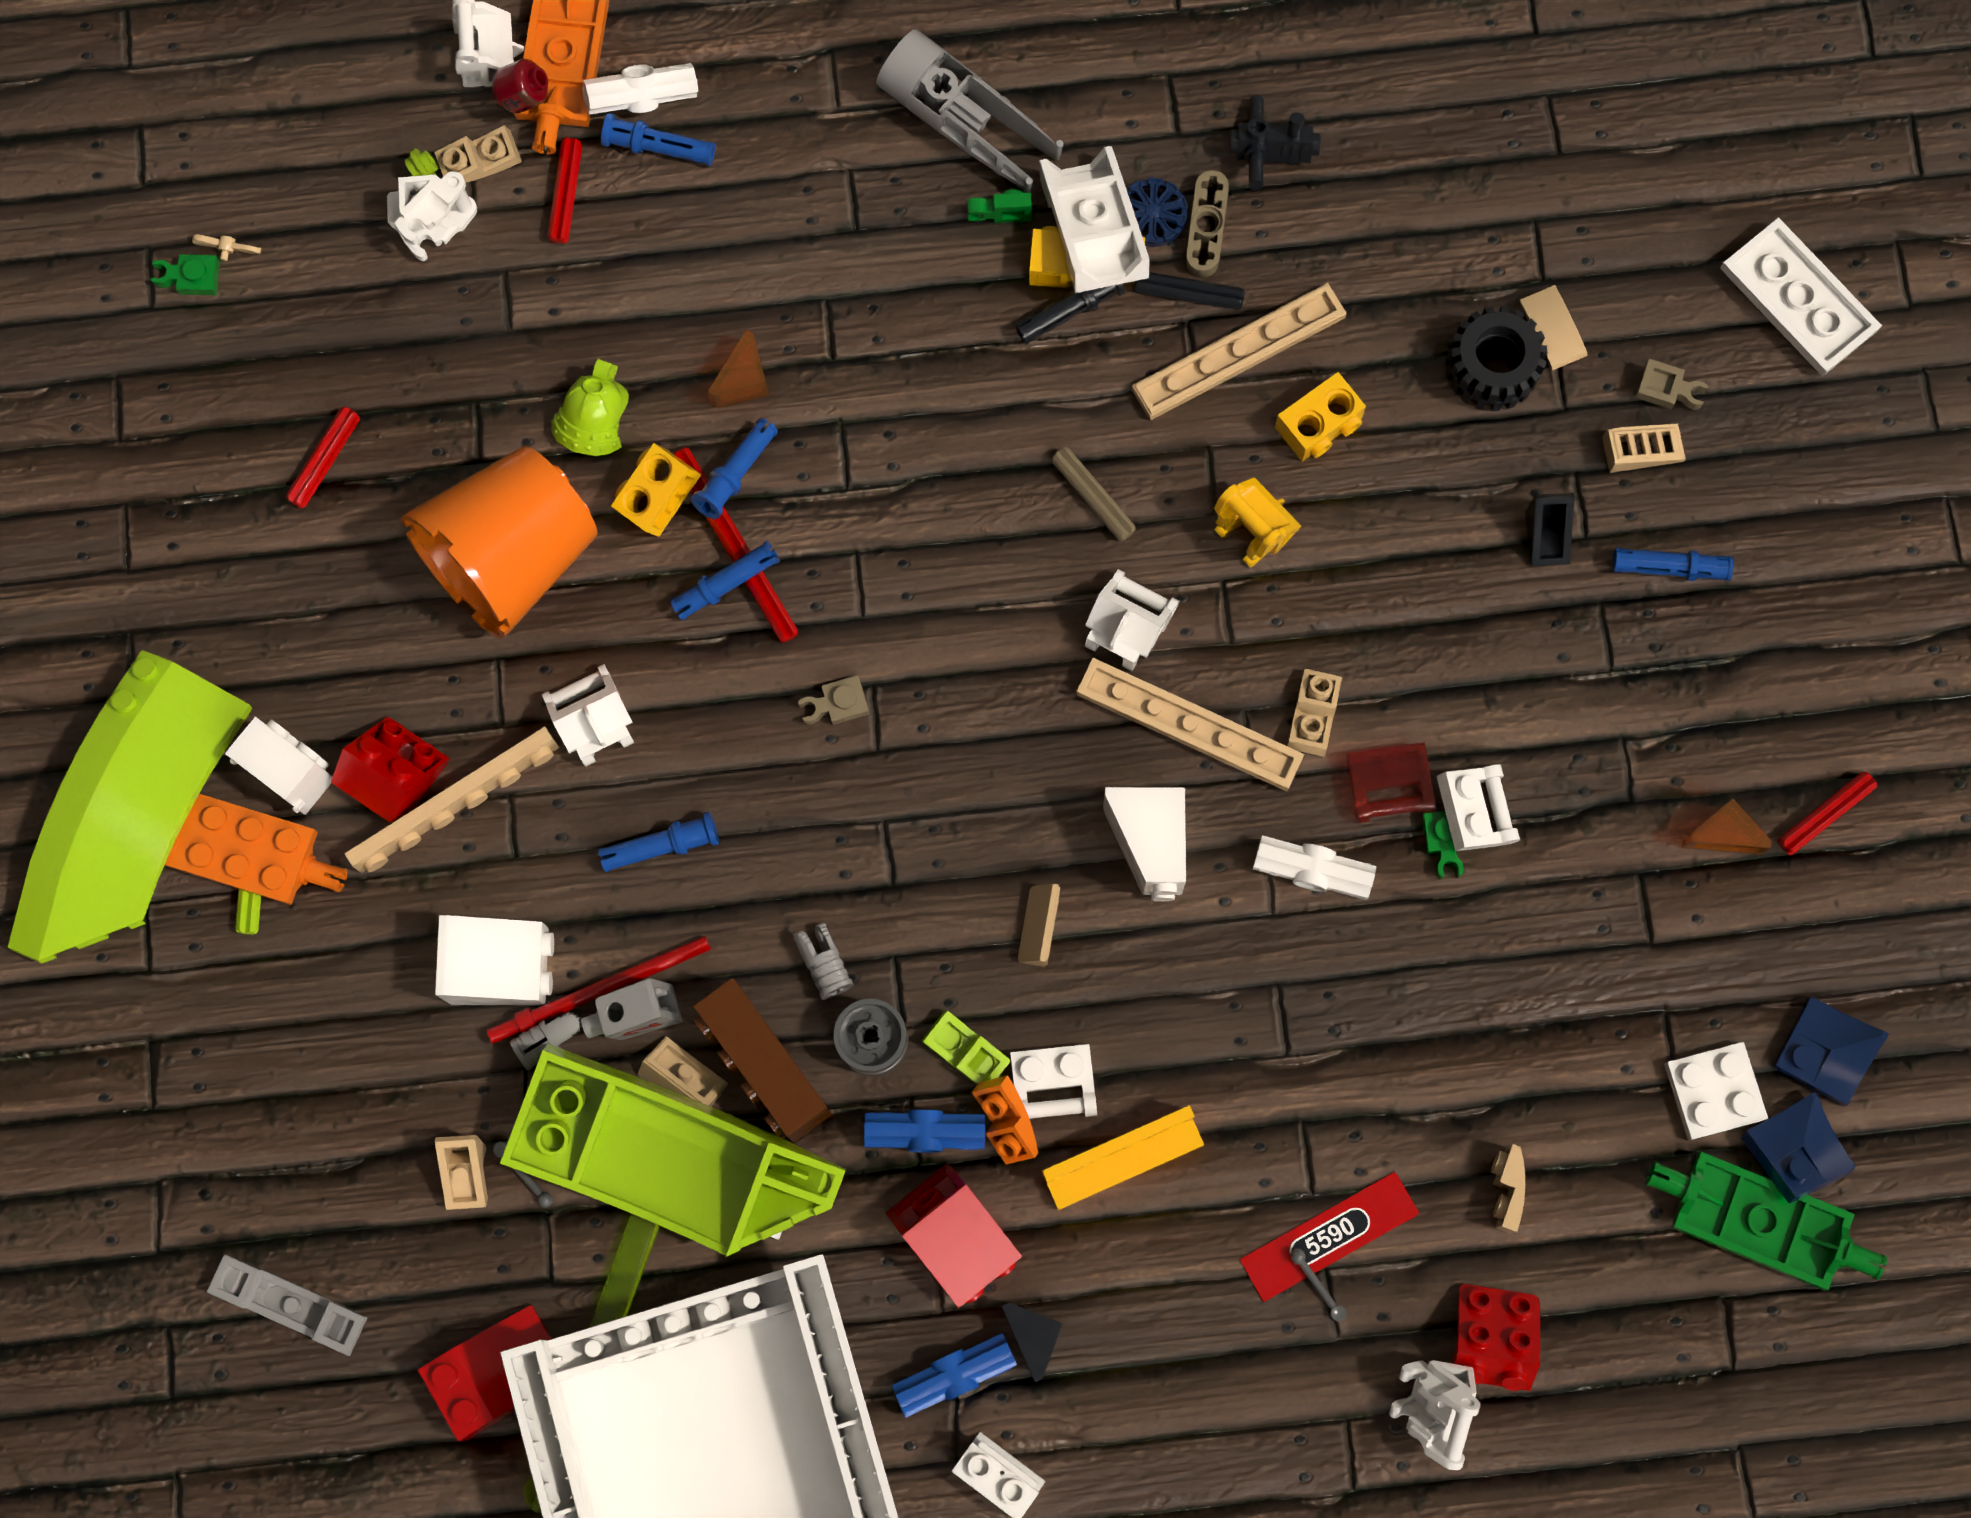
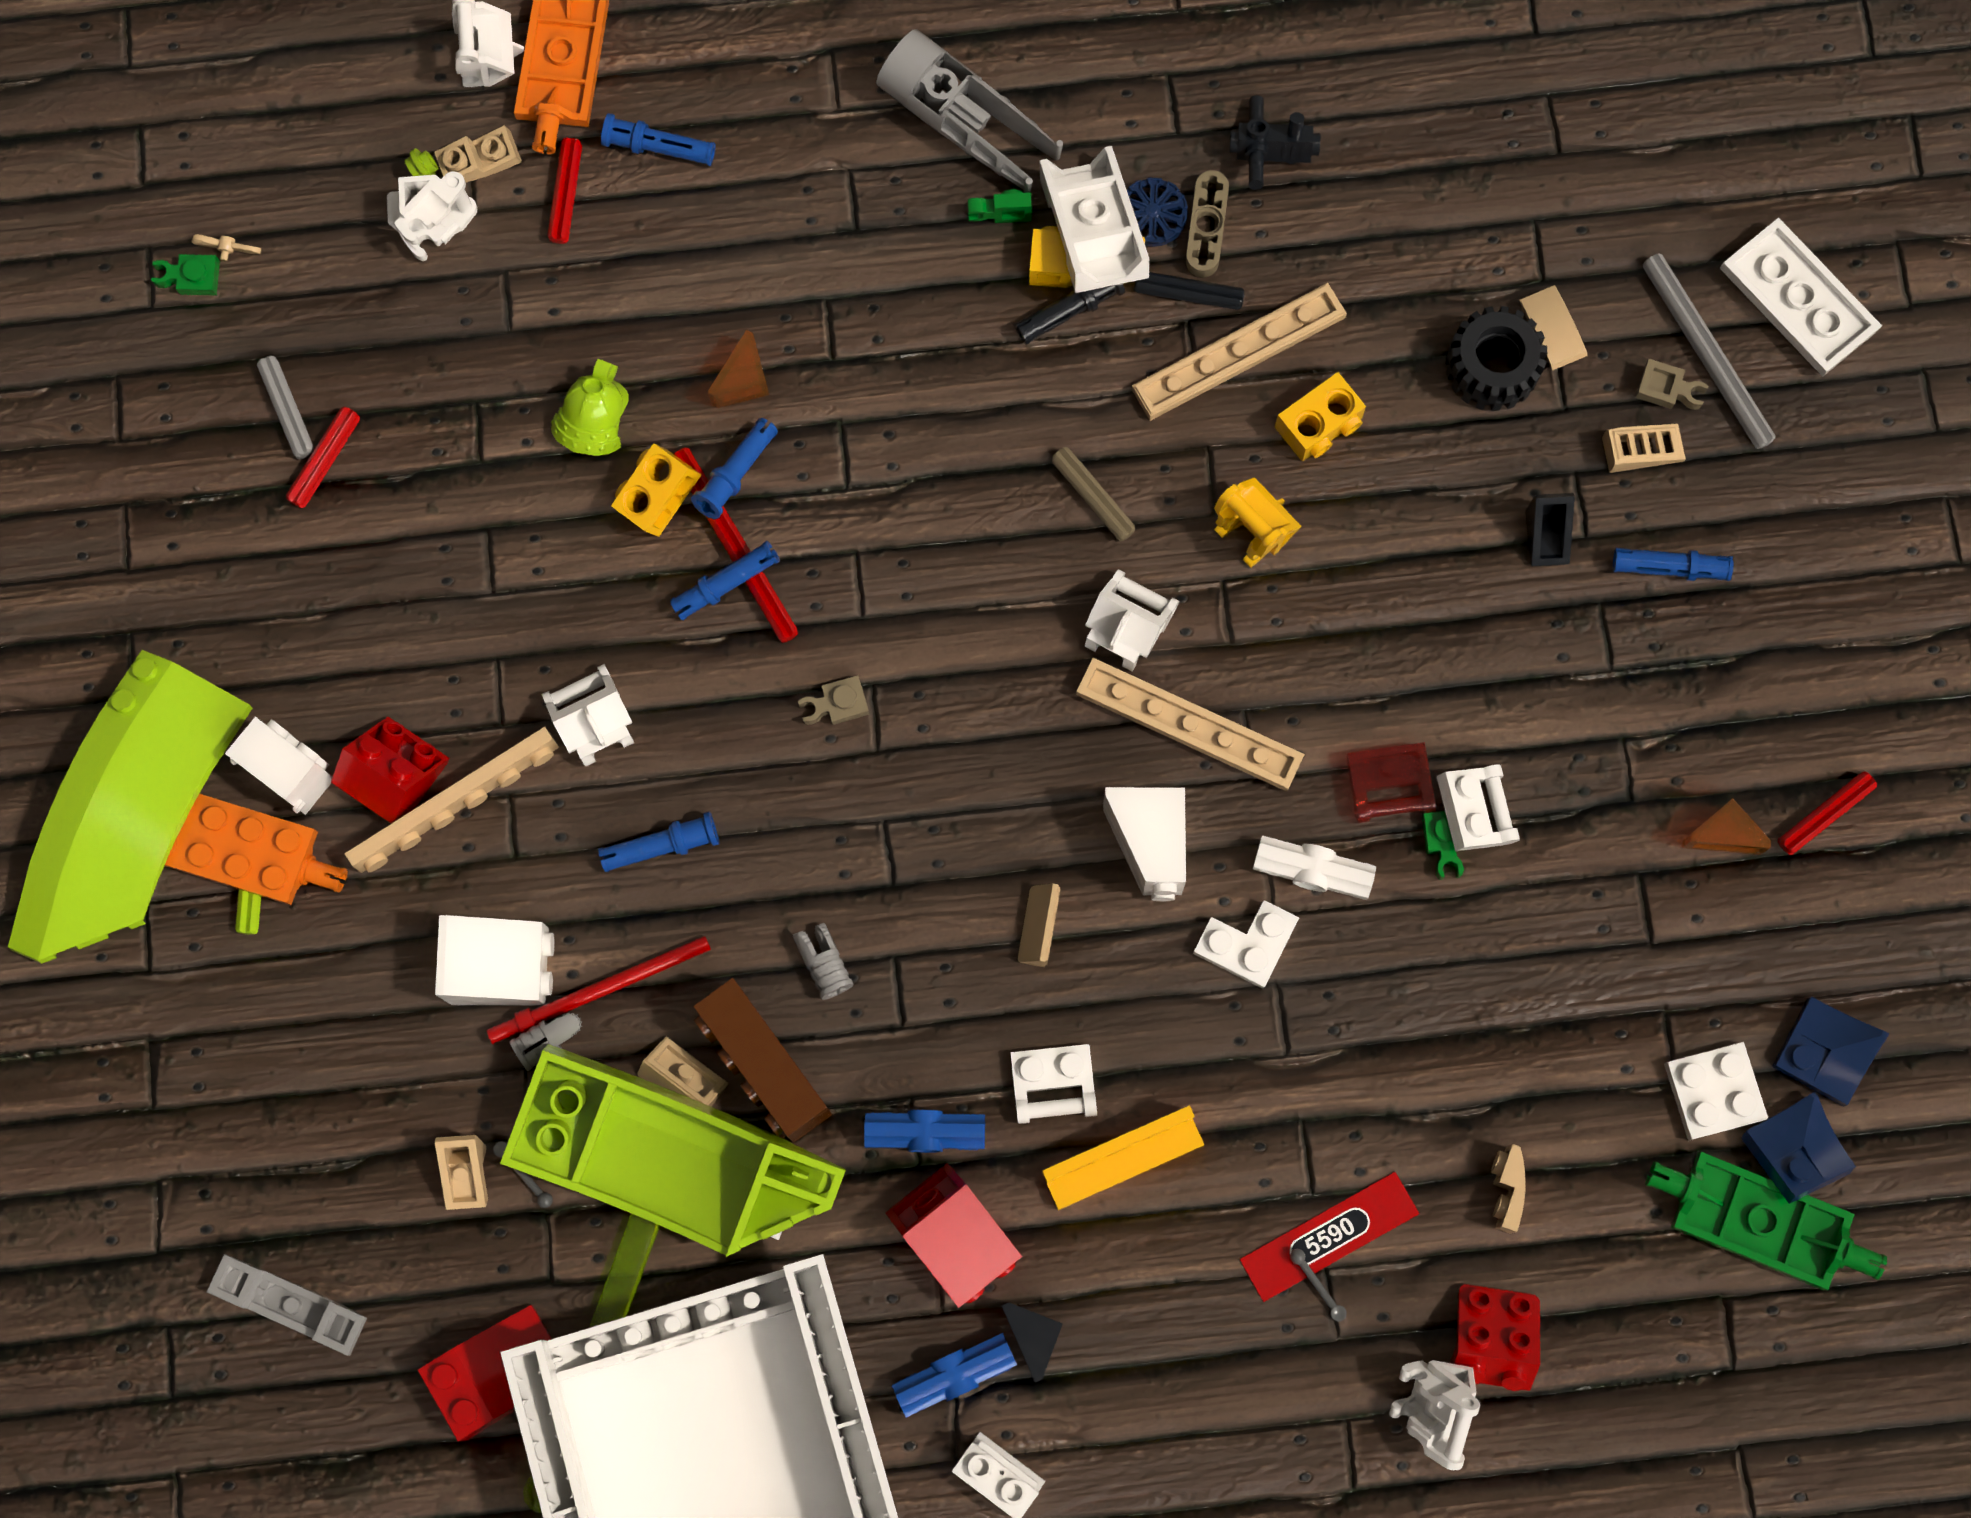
(285, 407): none -> light grey axle
(502, 536): orange cone -> none
(520, 86): dark red head -> none
(633, 1011): light grey torso -> none
(640, 88): white piece -> none
(871, 1017): dark grey wheel -> none
(965, 1049): lime slope -> none
(1011, 1127): orange slope -> none
(1250, 954): none -> white plate
(1314, 712): tan slope -> none
(1709, 351): none -> light grey axle

